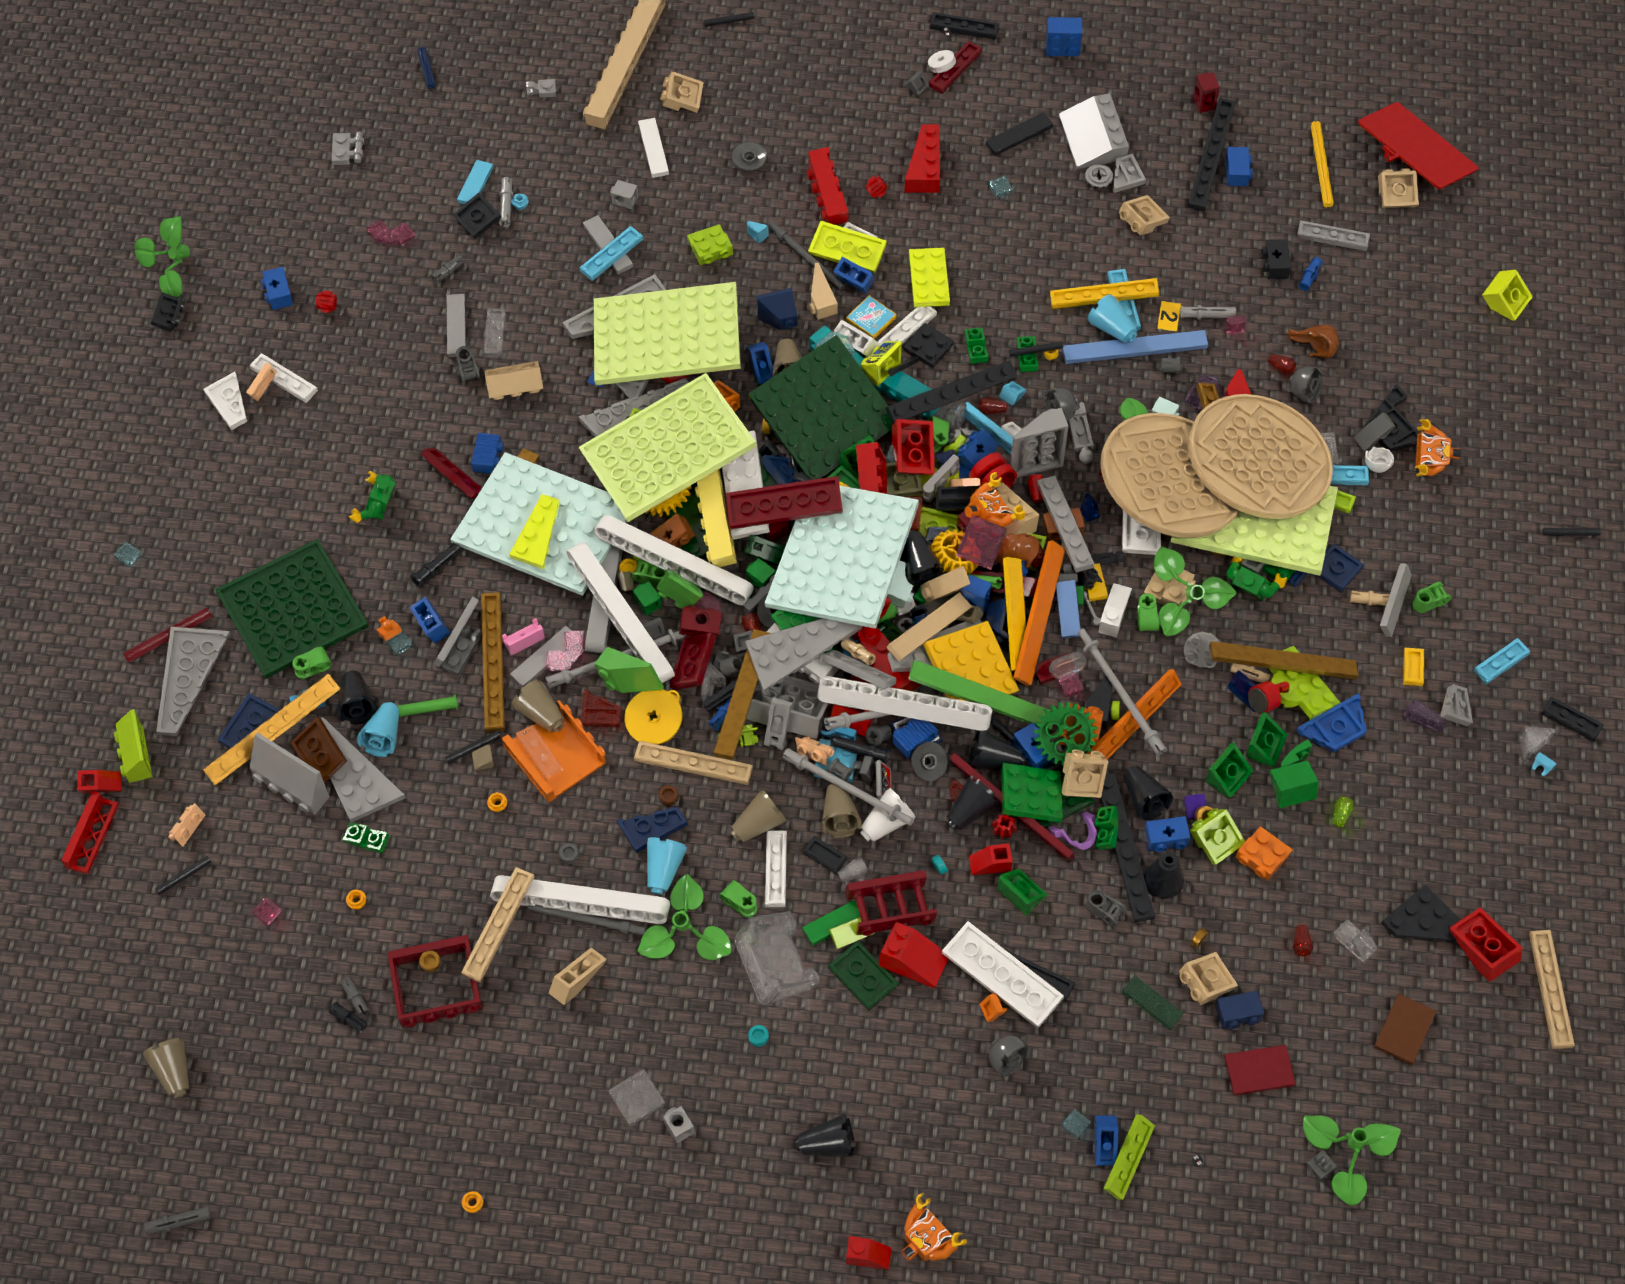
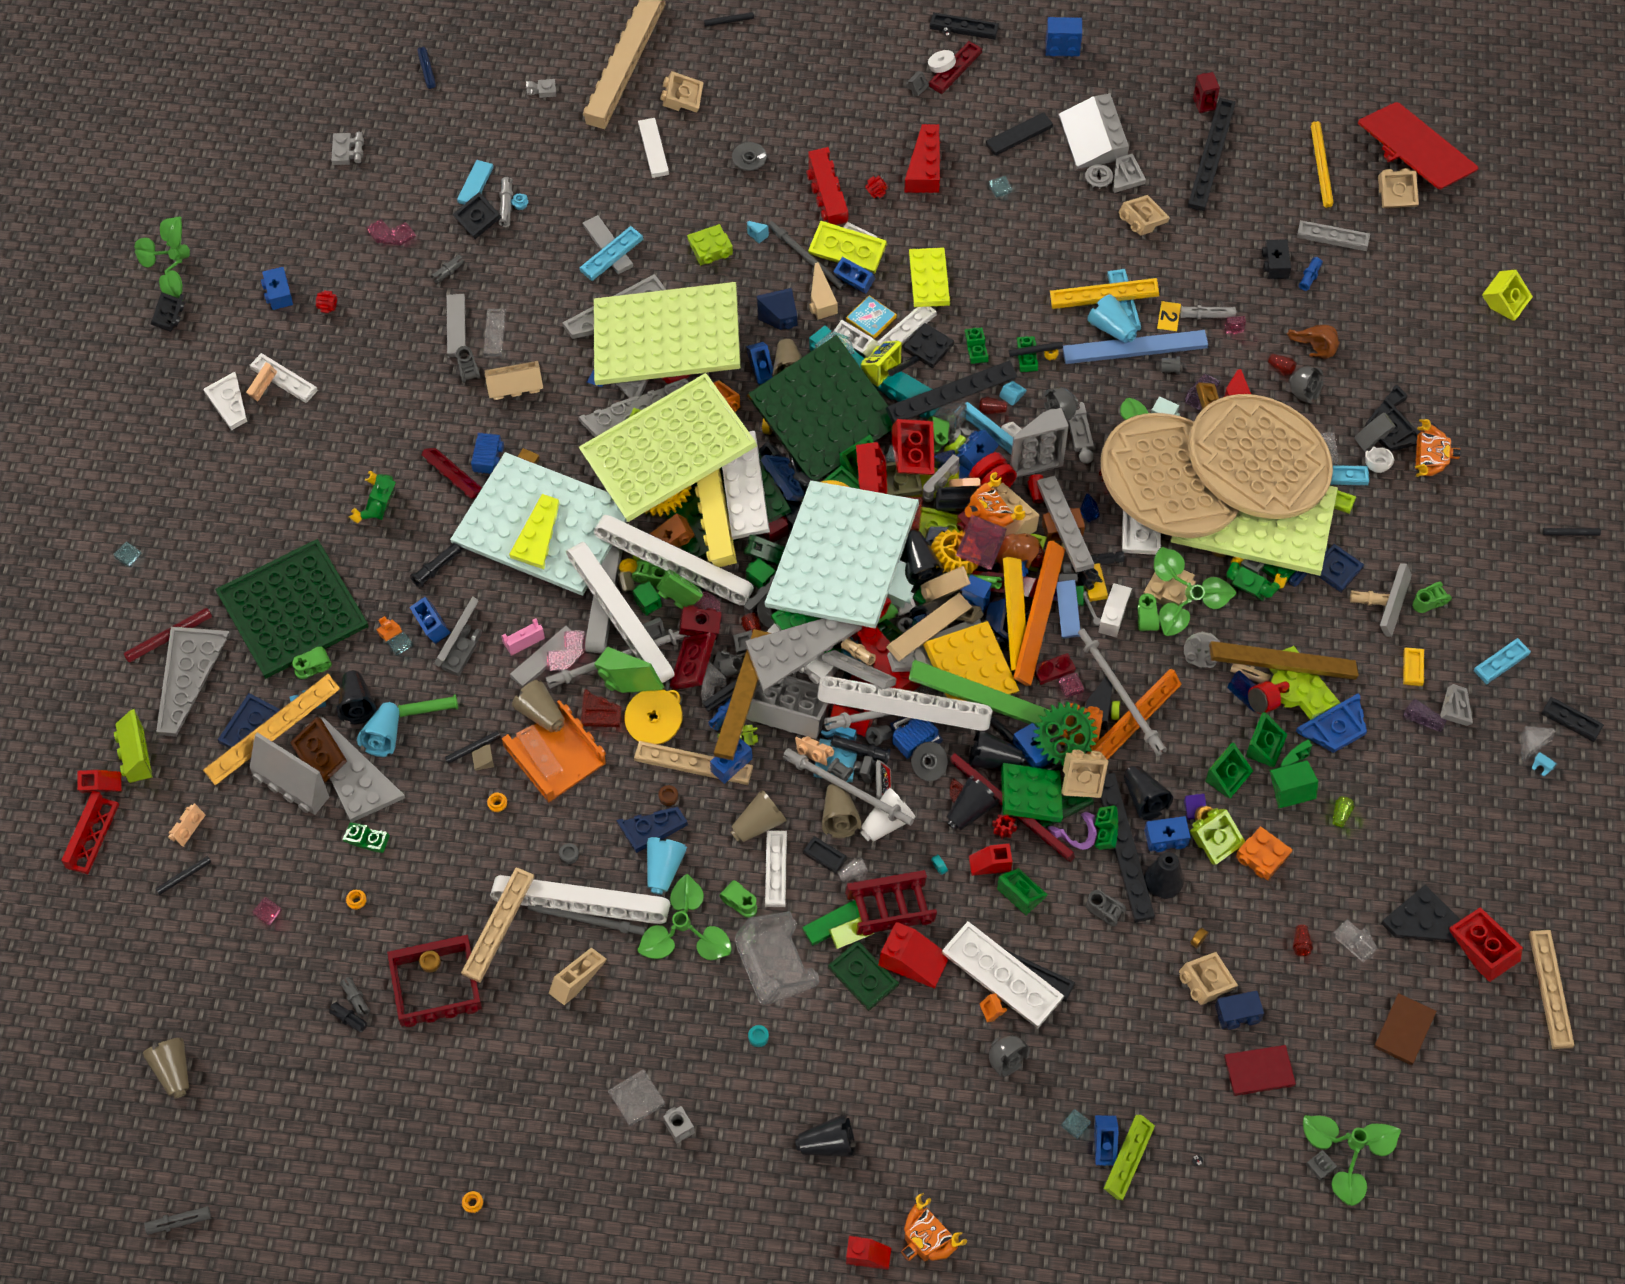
(492, 662): pearl gold tile -> none
(624, 194): light grey brick -> none
(726, 769): none -> blue brick
(777, 723): light grey plate -> none
(784, 502): dark red plate -> none
(1067, 665): clear tile -> none
(1152, 1002): clear green tile -> none
(1238, 166): blue brick -> none

